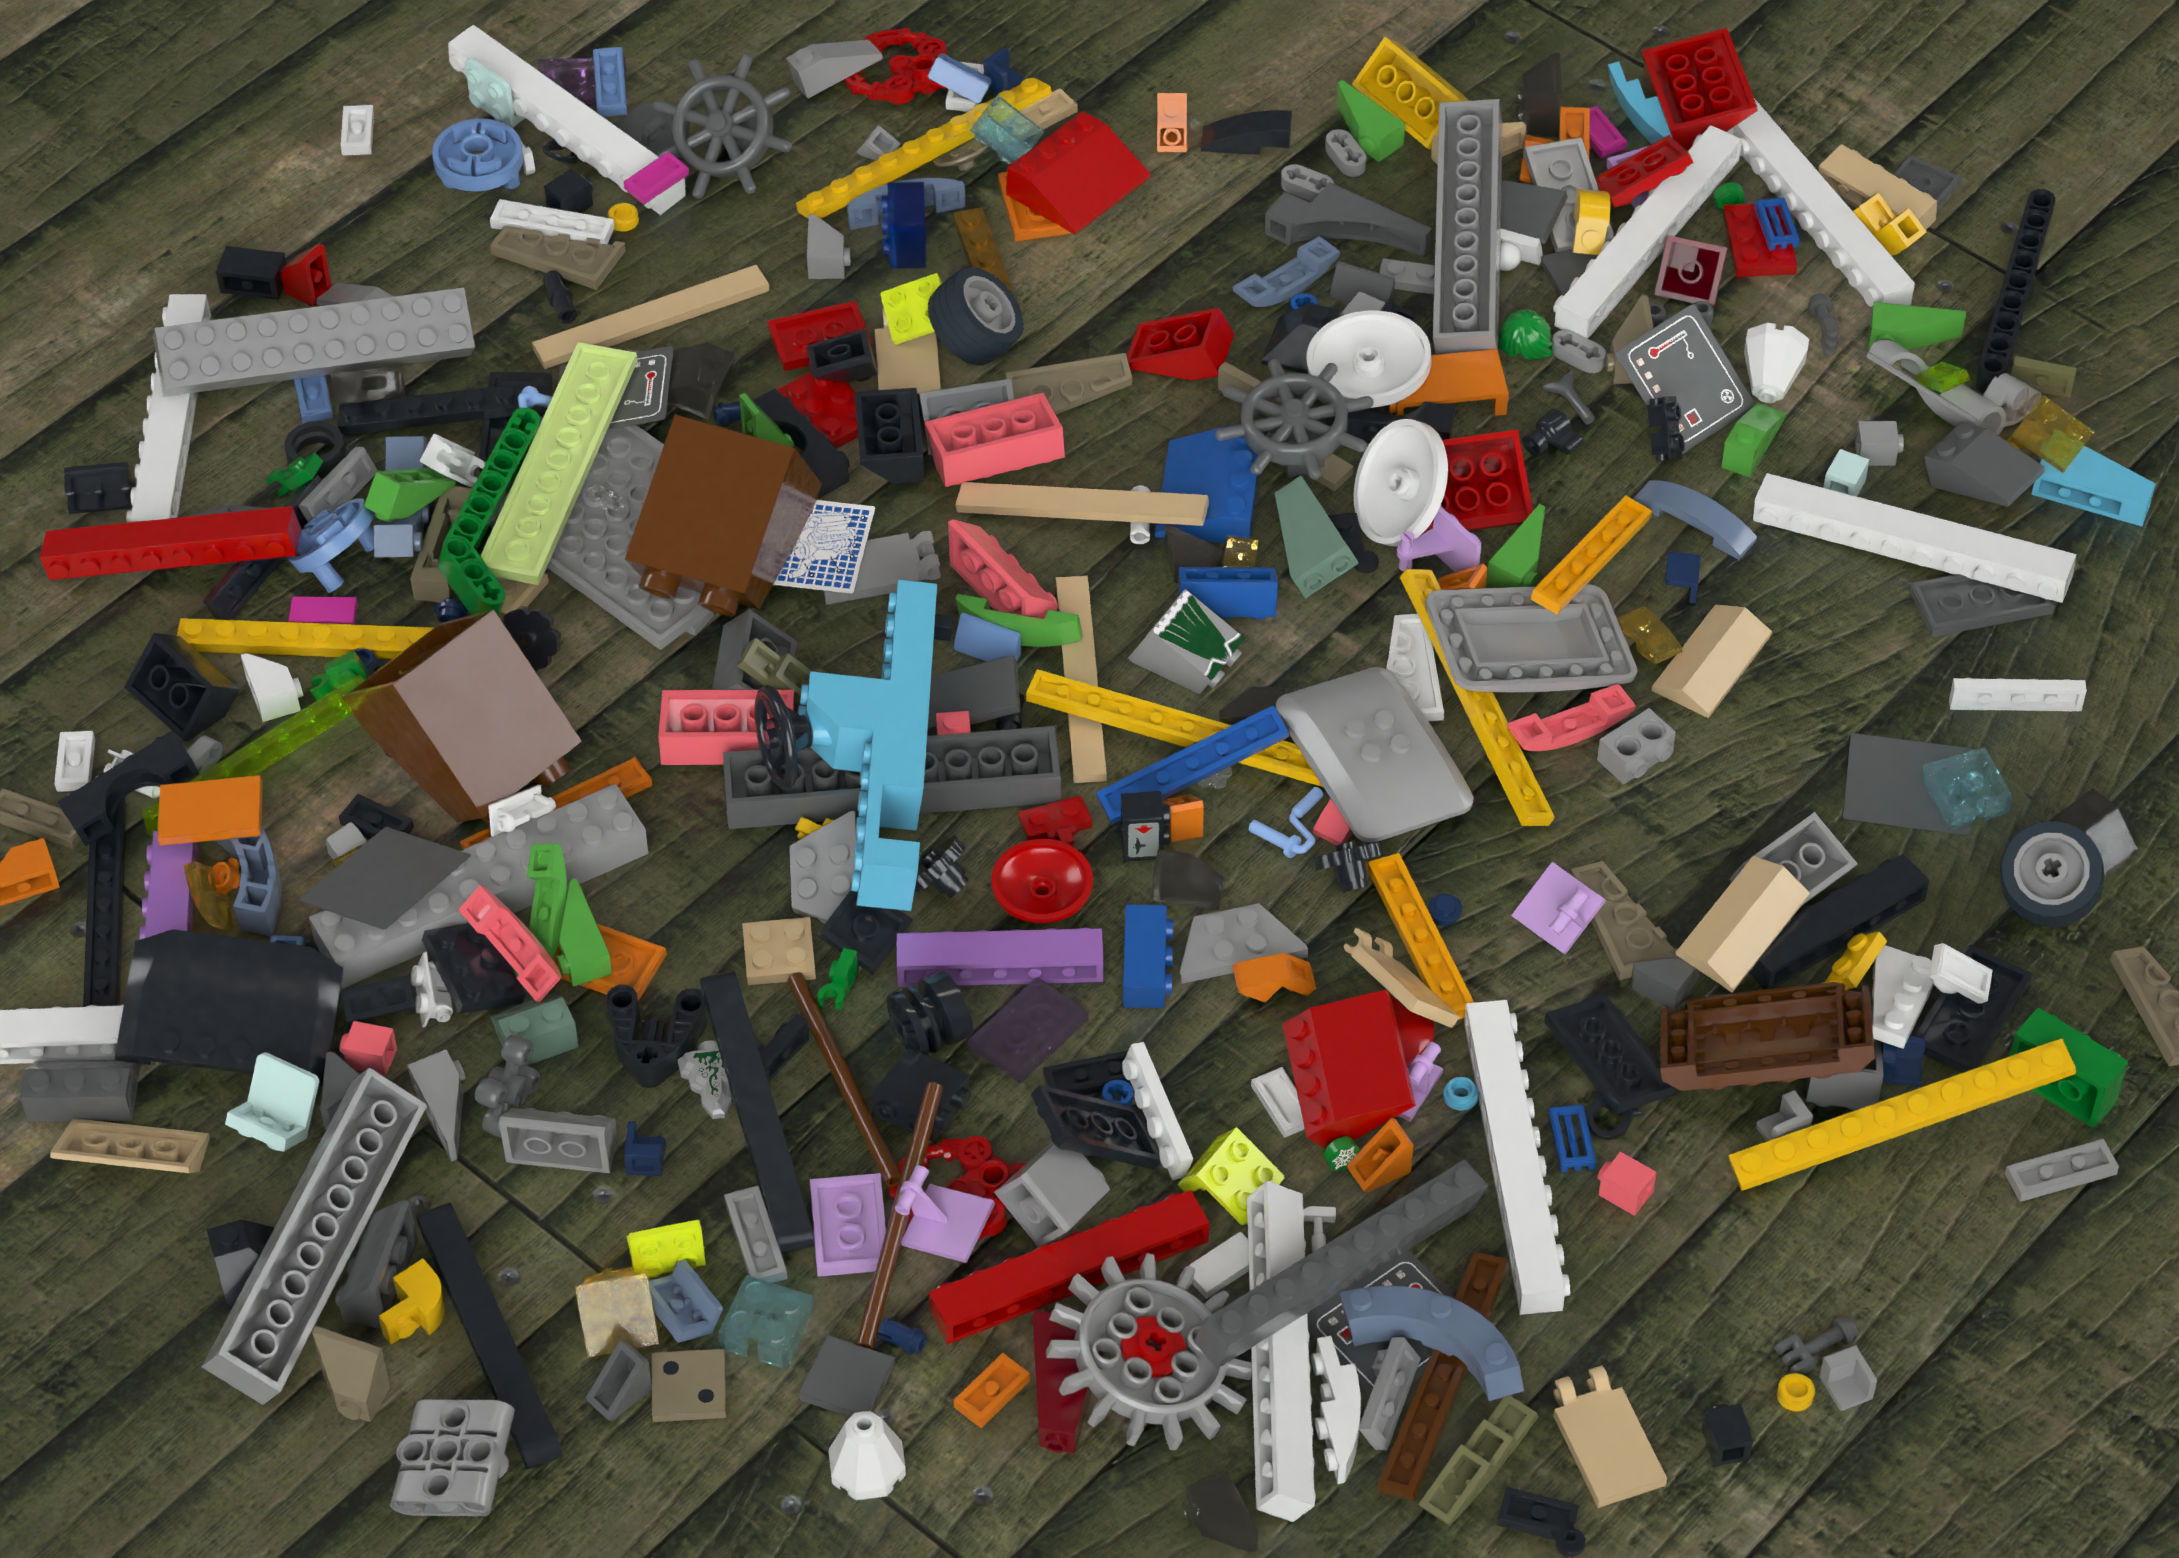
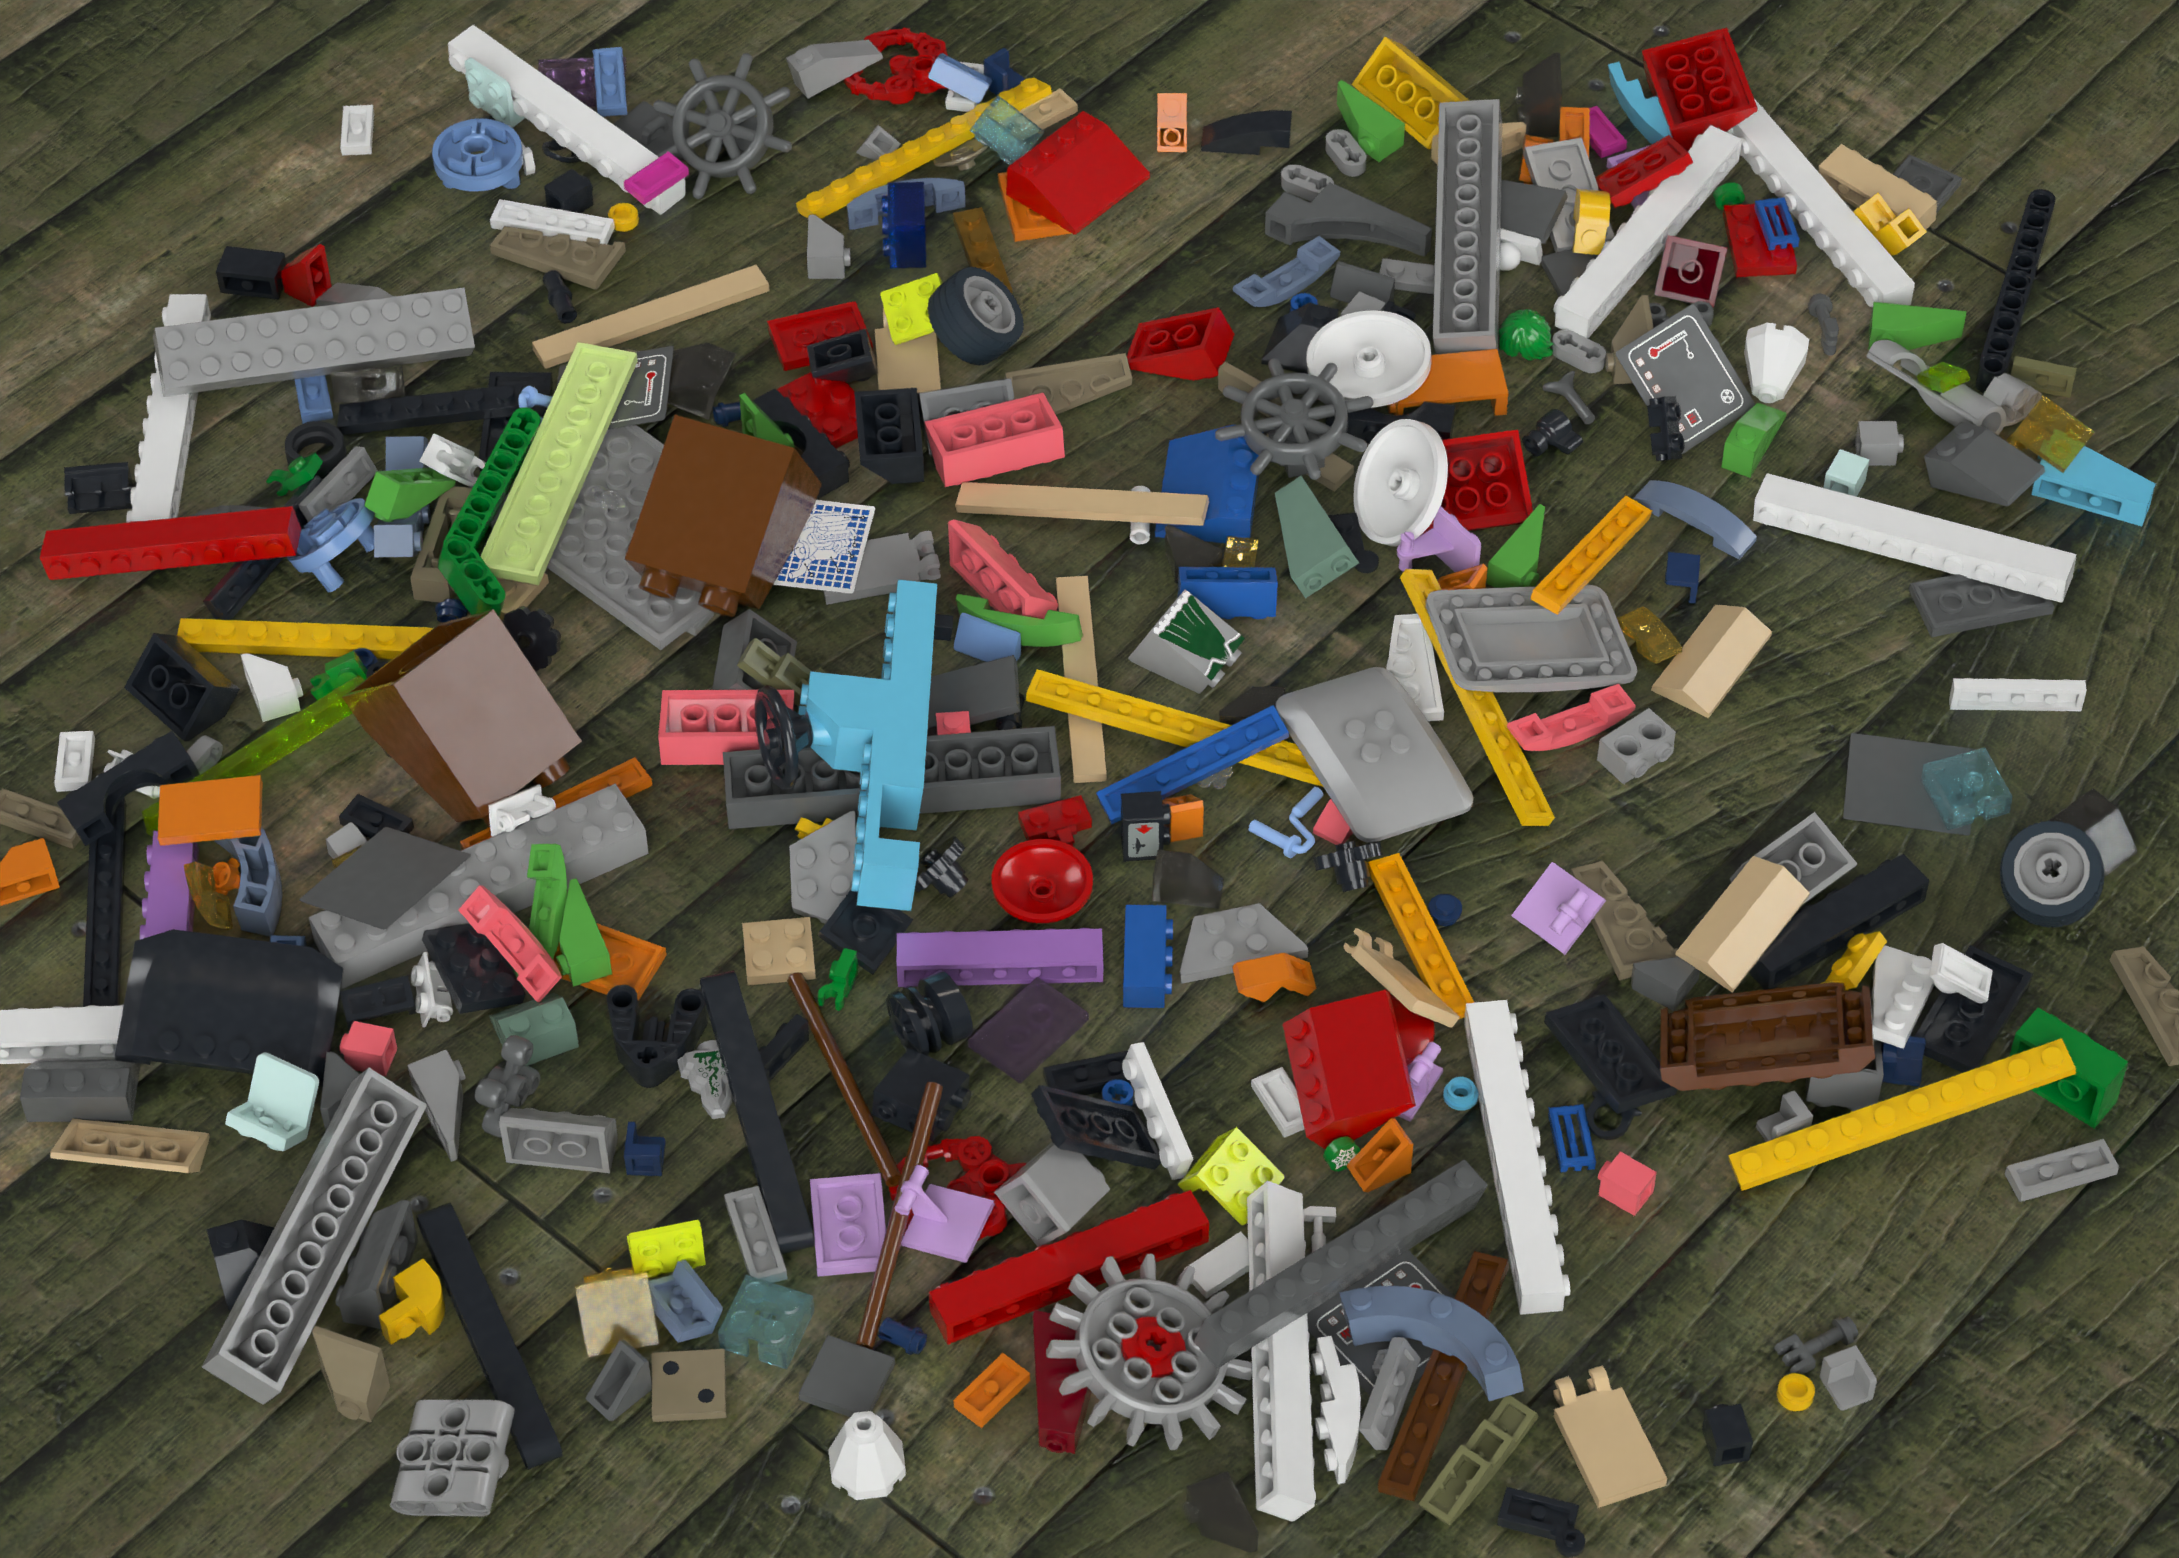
(323, 610): dark pink tile -> none

